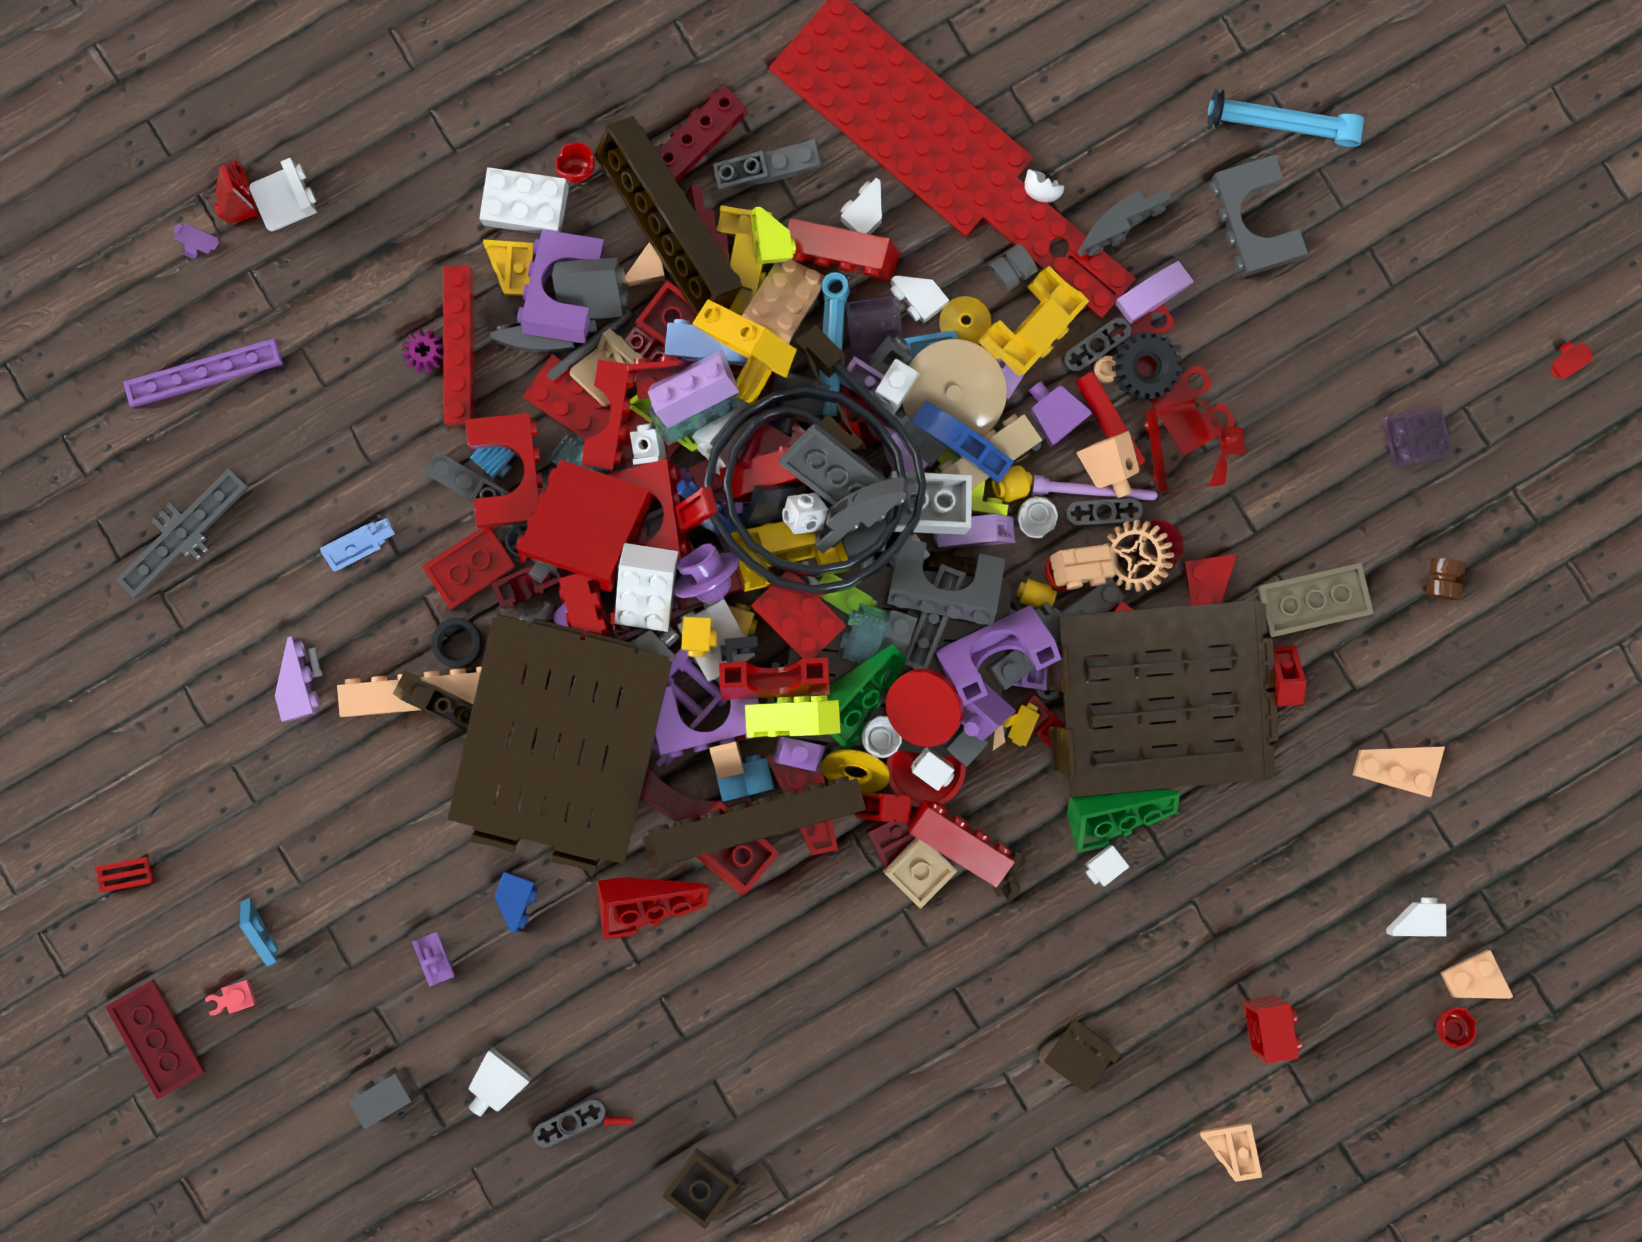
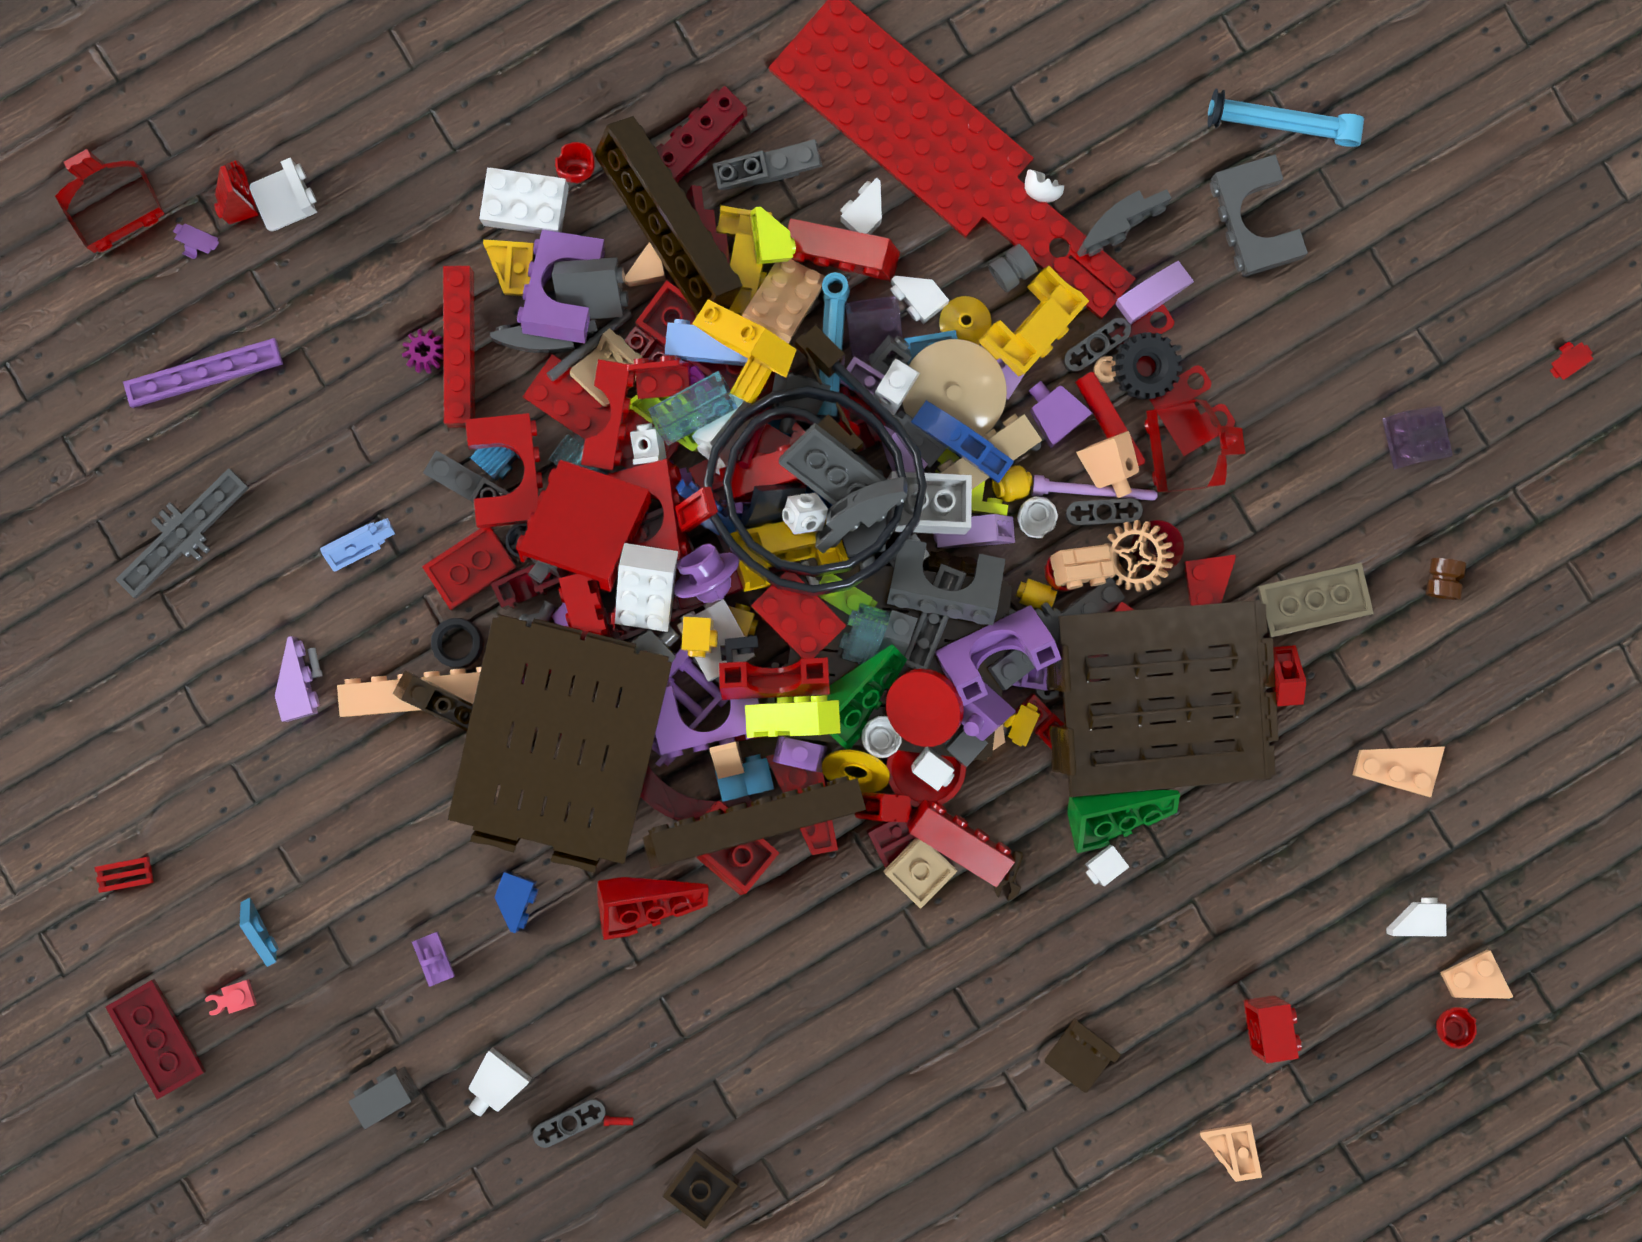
(81, 167): none -> red piece
(693, 389): lavender slope -> none

